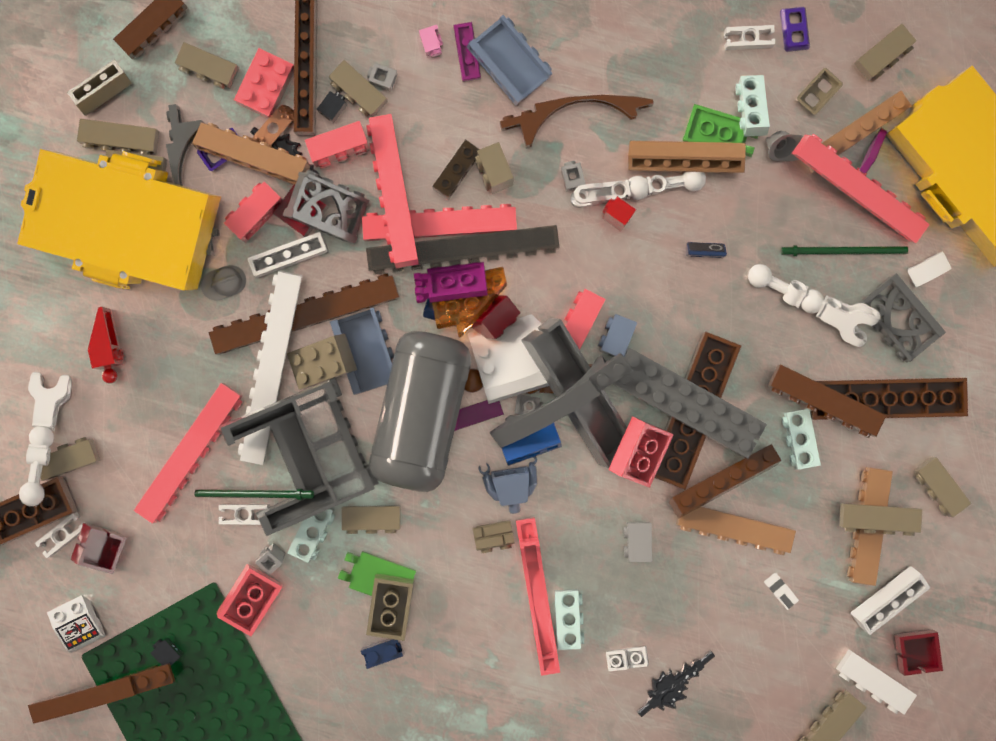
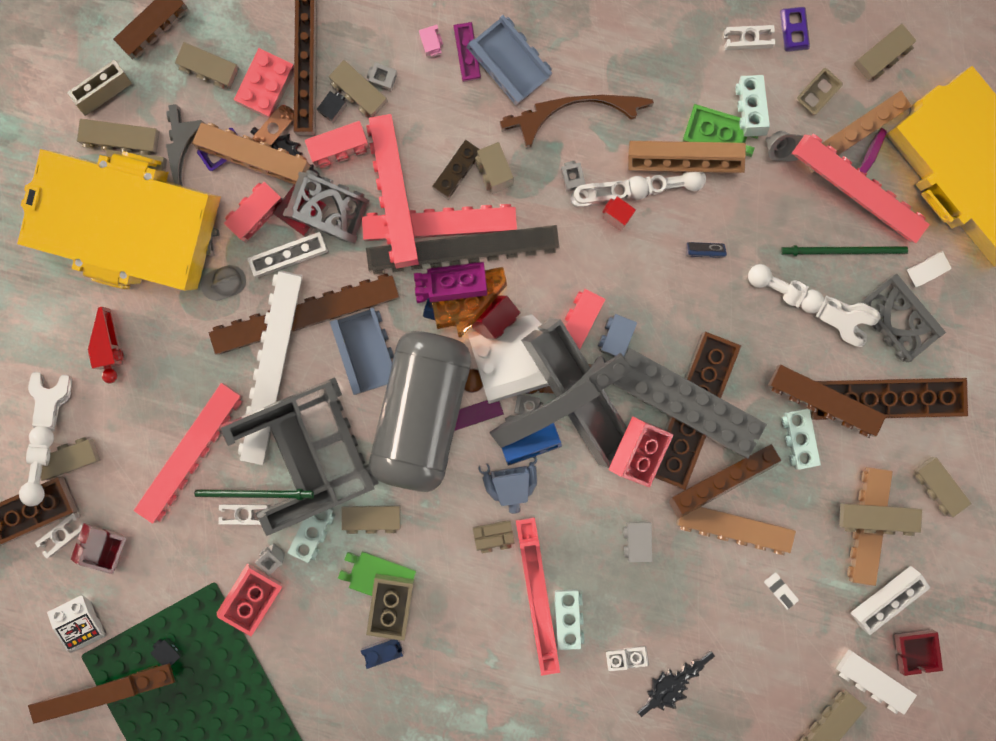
(322, 361): dark tan brick -> none

